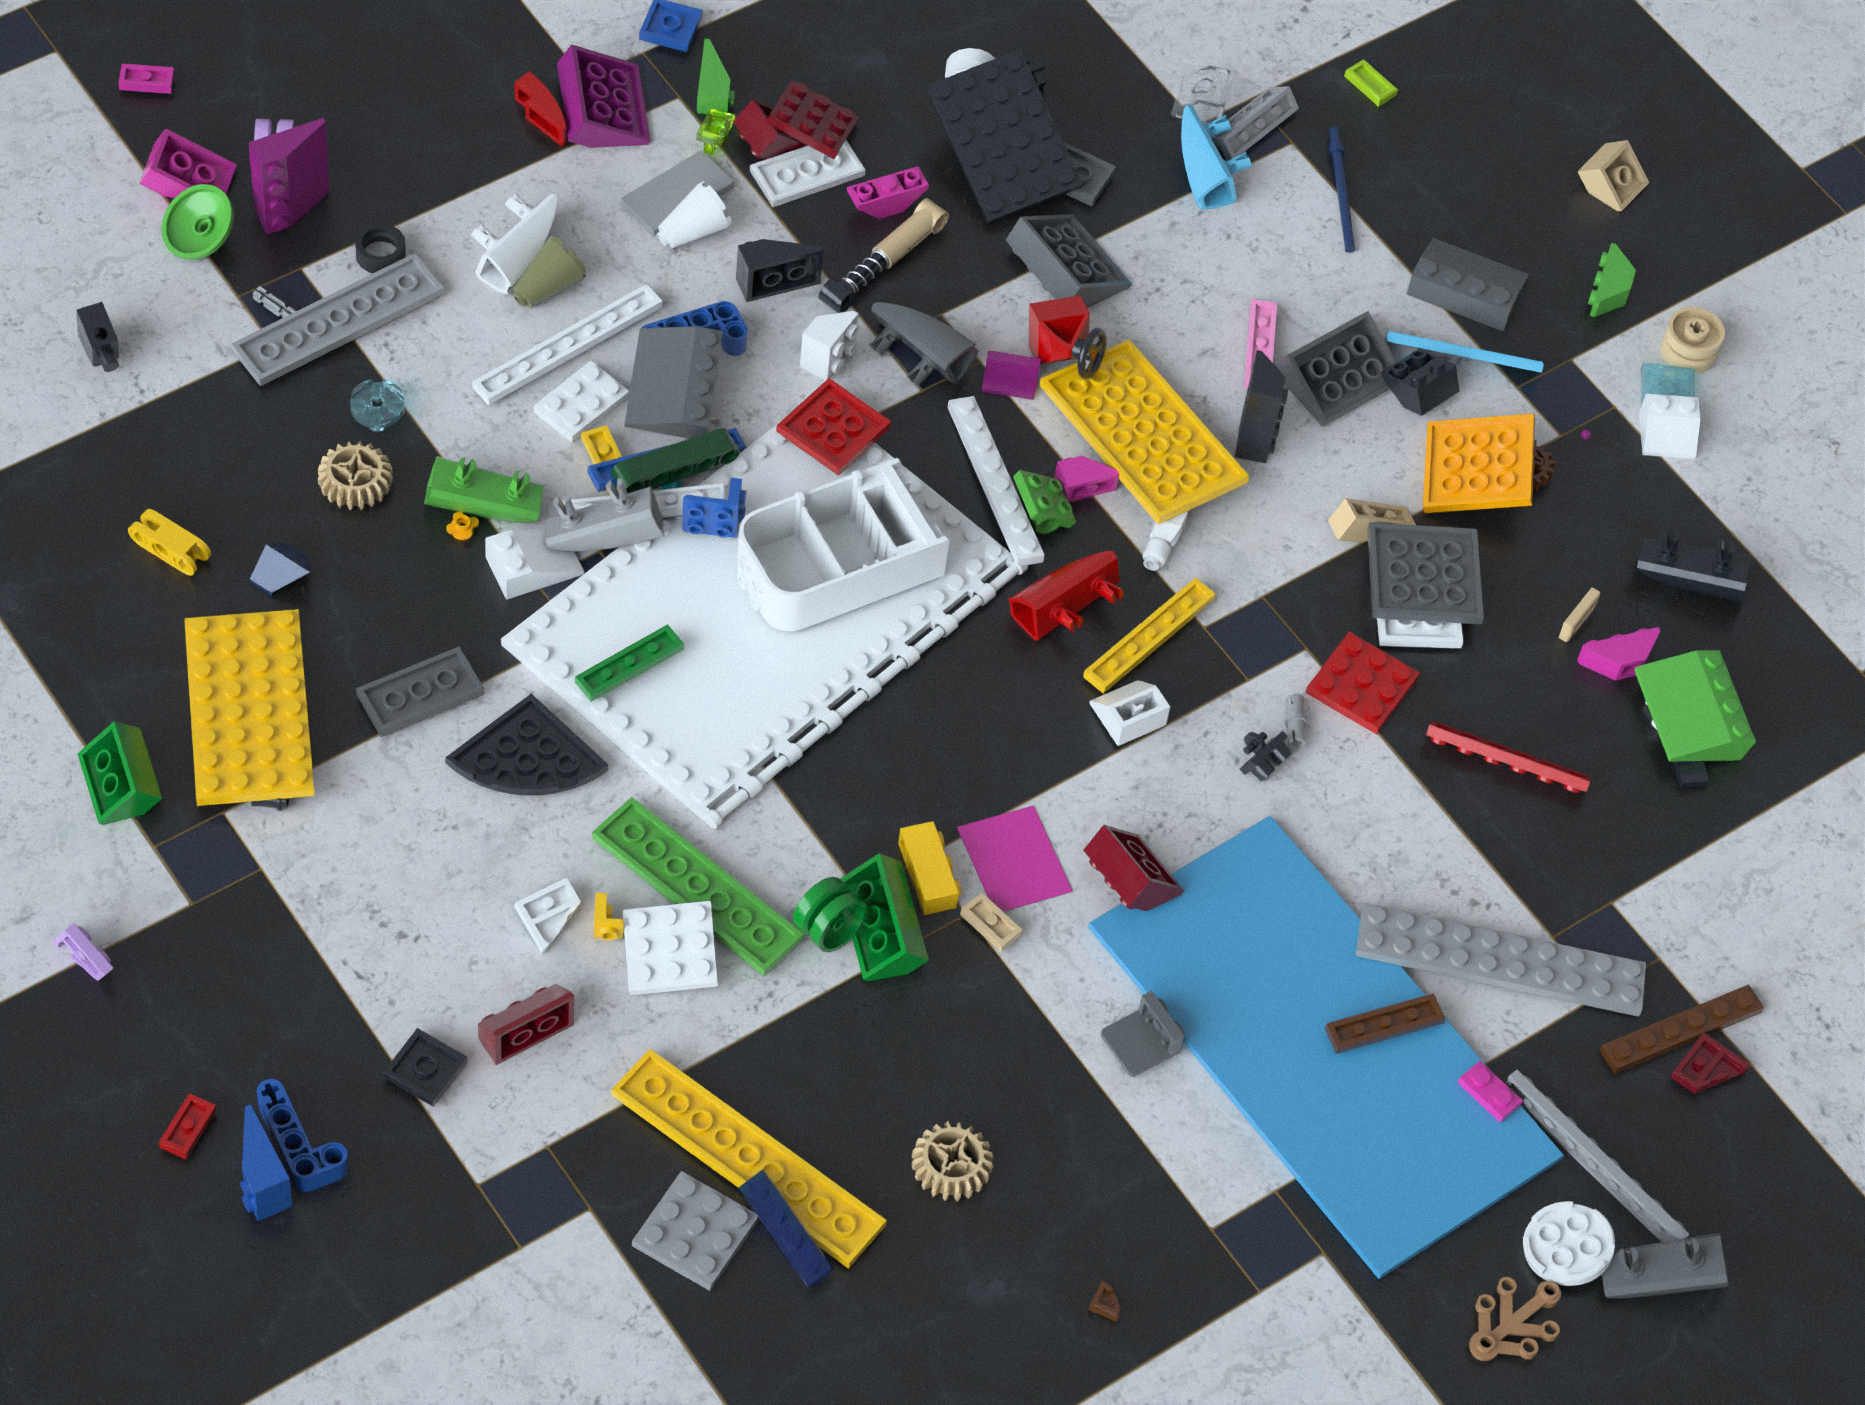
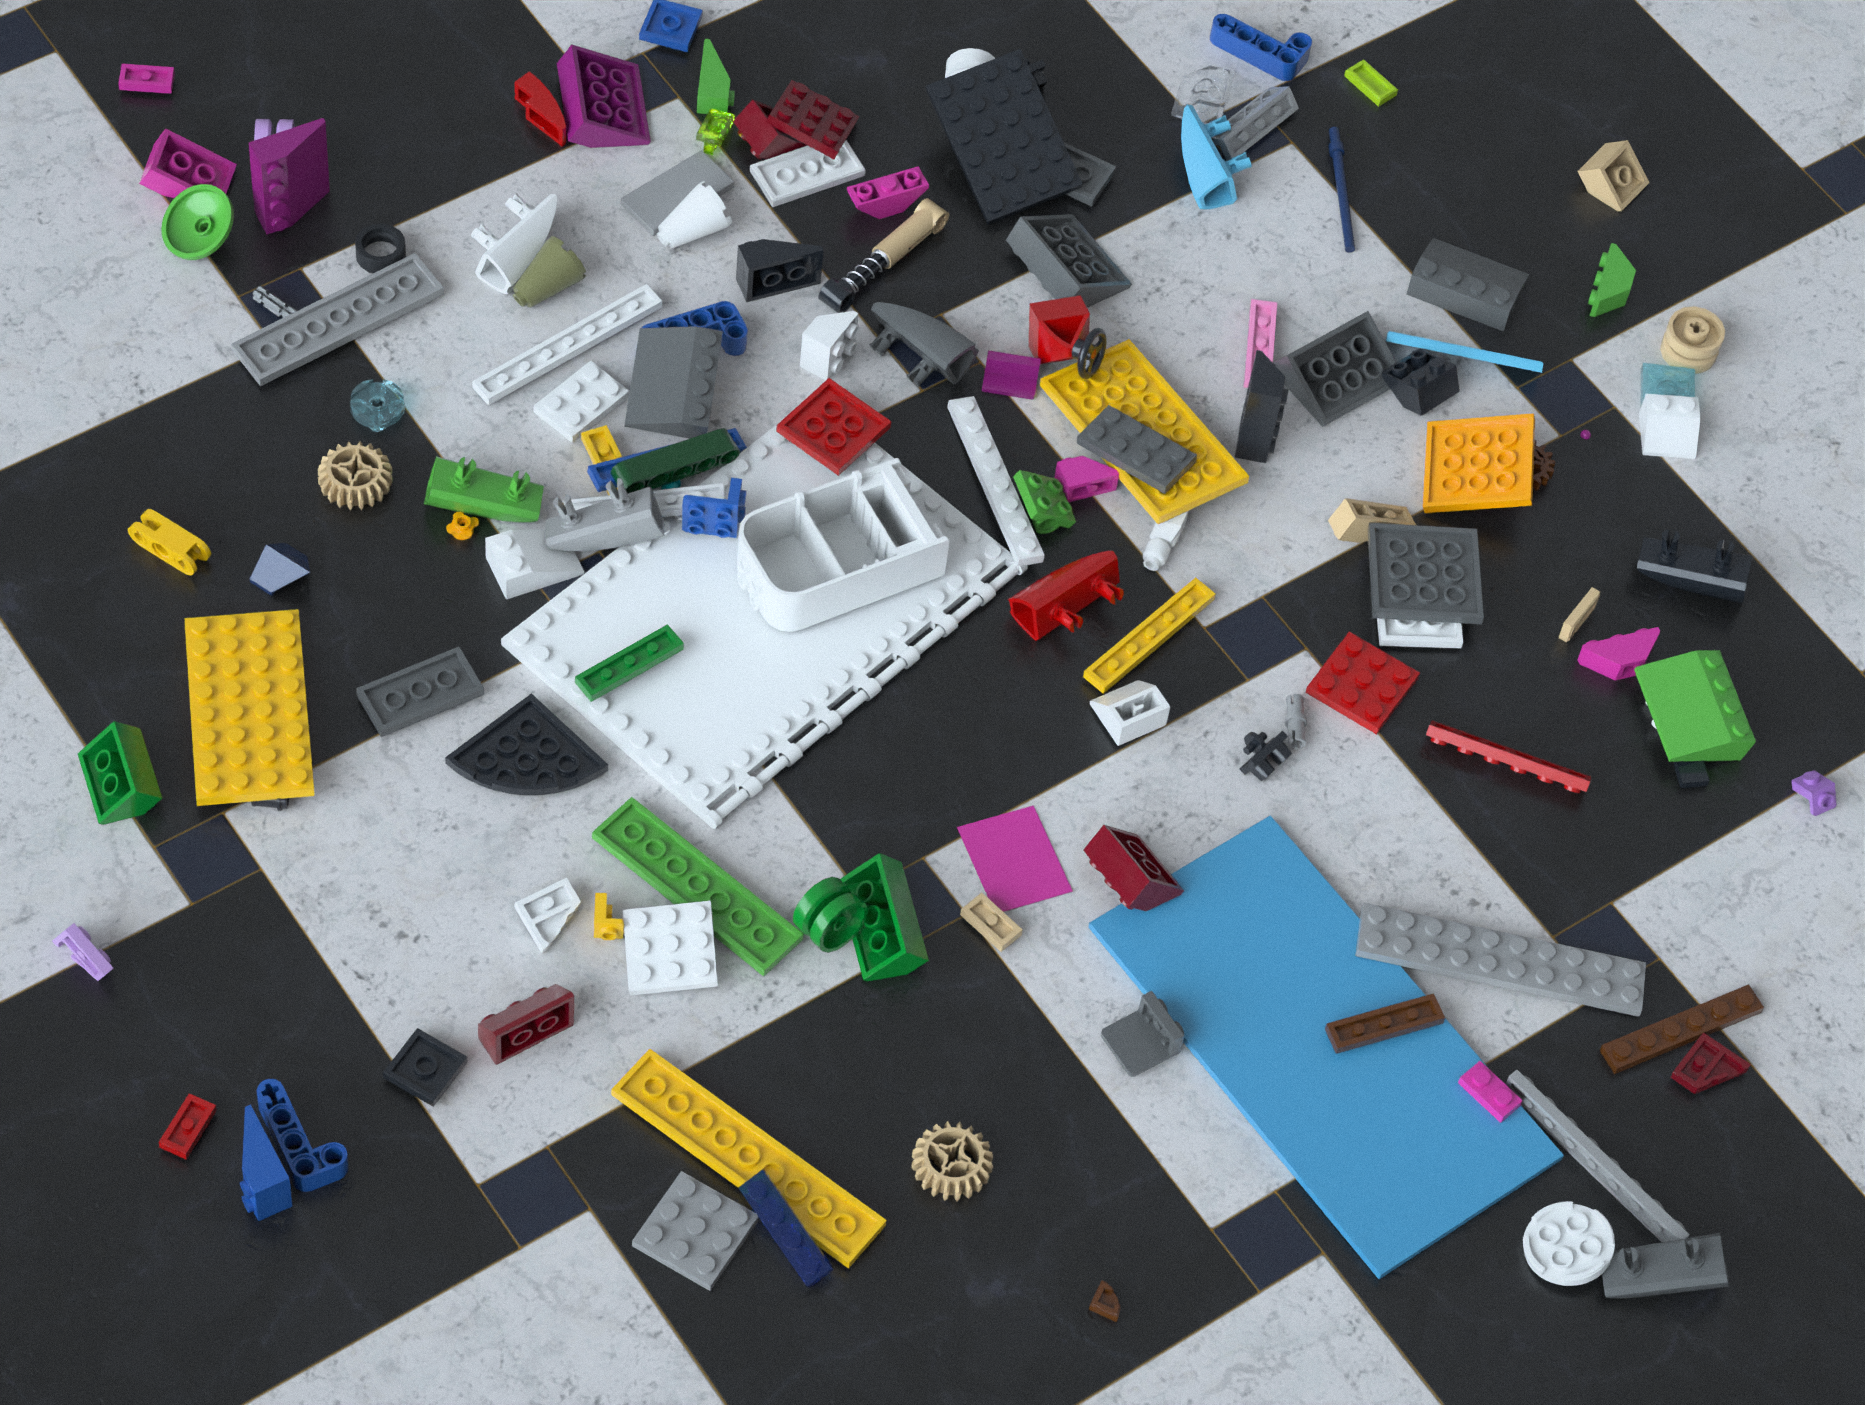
(98, 336): black torso -> none
(929, 868): yellow brick -> none
(1136, 449): none -> dark grey plate
(1260, 49): none -> blue beam
(1513, 1323): medium nougat plant -> none
(1818, 790): none -> medium lavender bracket

